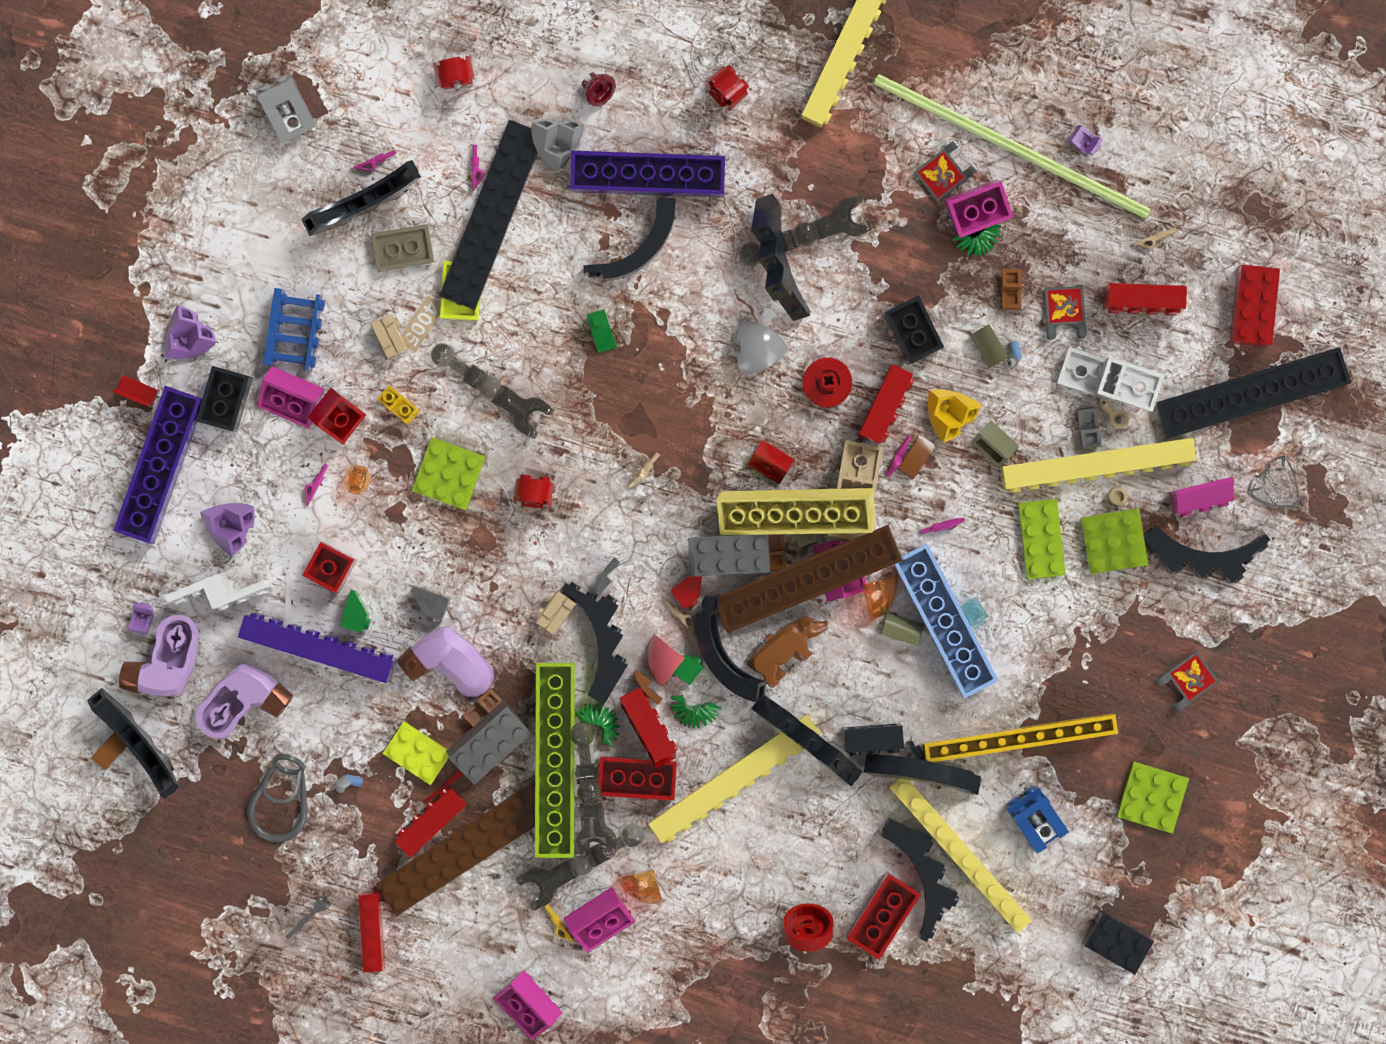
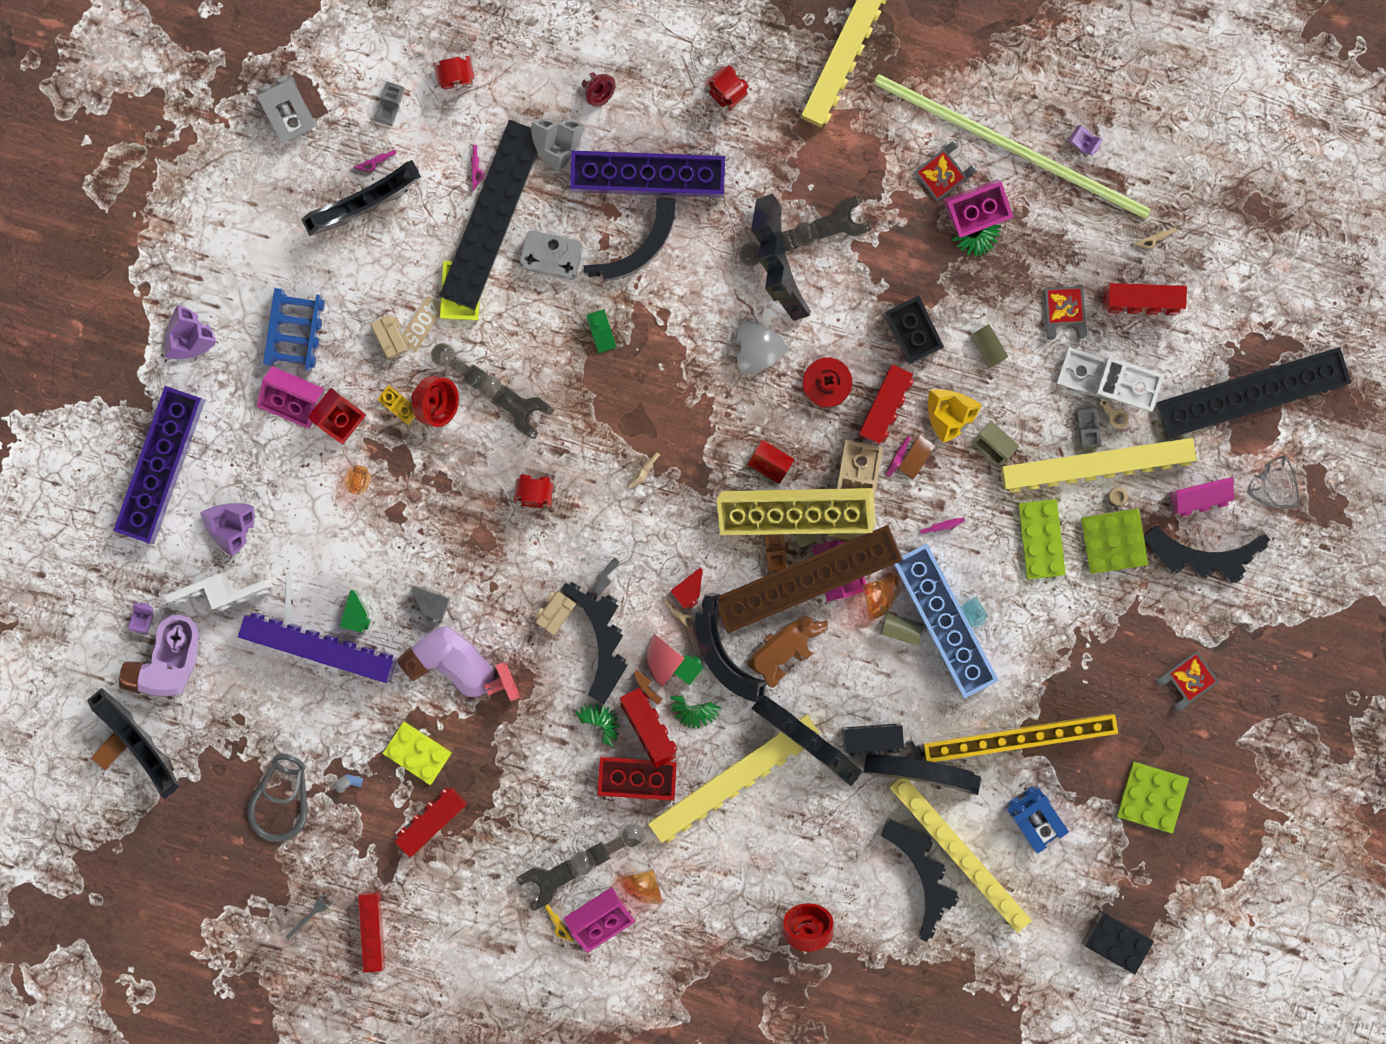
(137, 391): red panel -> none
(224, 399): black brick -> none
(236, 695): lavender piece -> none
(317, 481): dark pink hand -> none
(329, 567): red brick -> none
(389, 103): none -> flat silver slope
(402, 248): dark tan plate -> none
(426, 398): none -> red piece
(448, 473): lime plate -> none
(456, 776): red sticker -> none
(460, 851): reddish brown plate -> none
(481, 708): dark orange slope -> none
(488, 742): dark grey brick -> none
(504, 682): none -> coral tile
(527, 1005): dark pink slope -> none
(551, 261): none -> light grey axle
(554, 760): lime brick -> none
(589, 791): clear smoke piece -> none
(728, 555): dark grey brick -> none
(883, 915): red brick -> none
(1011, 289): dark orange slope -> none
(1015, 356): arm -> none
(1254, 305): red brick -> none

